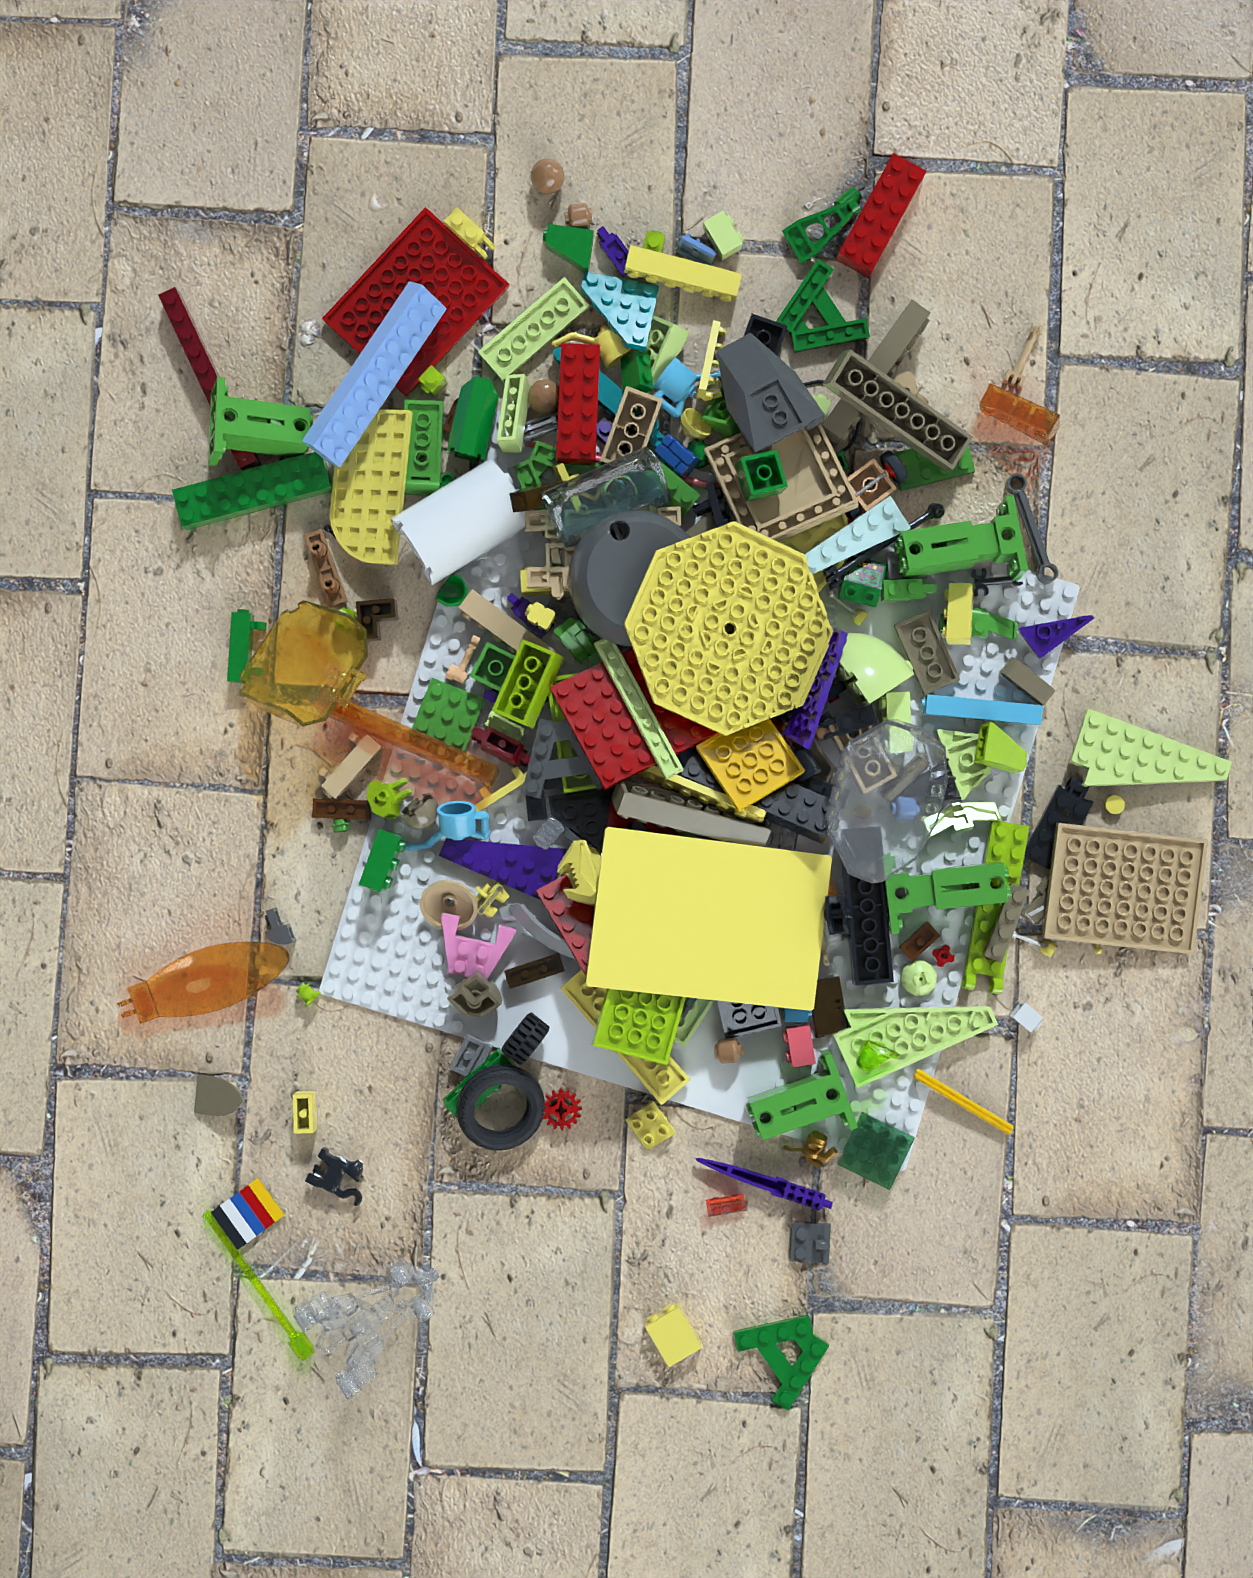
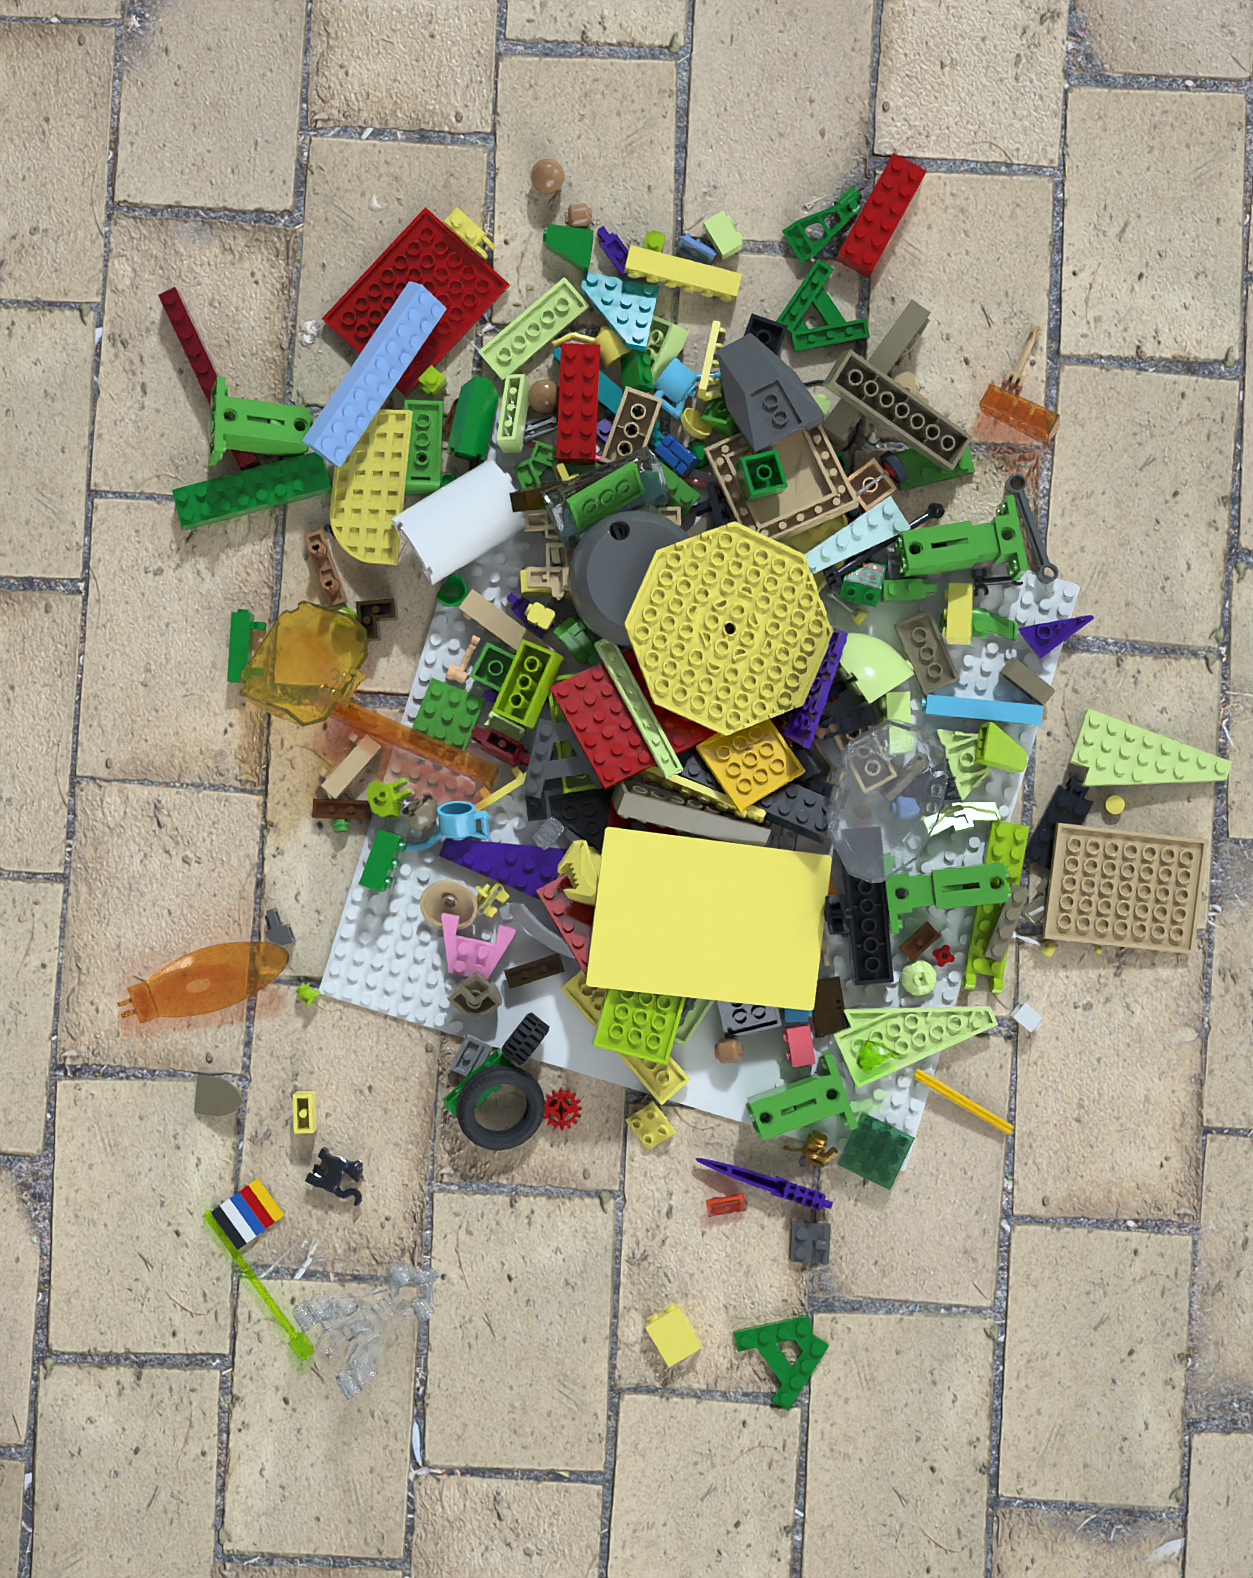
(605, 496): none -> bright green plate

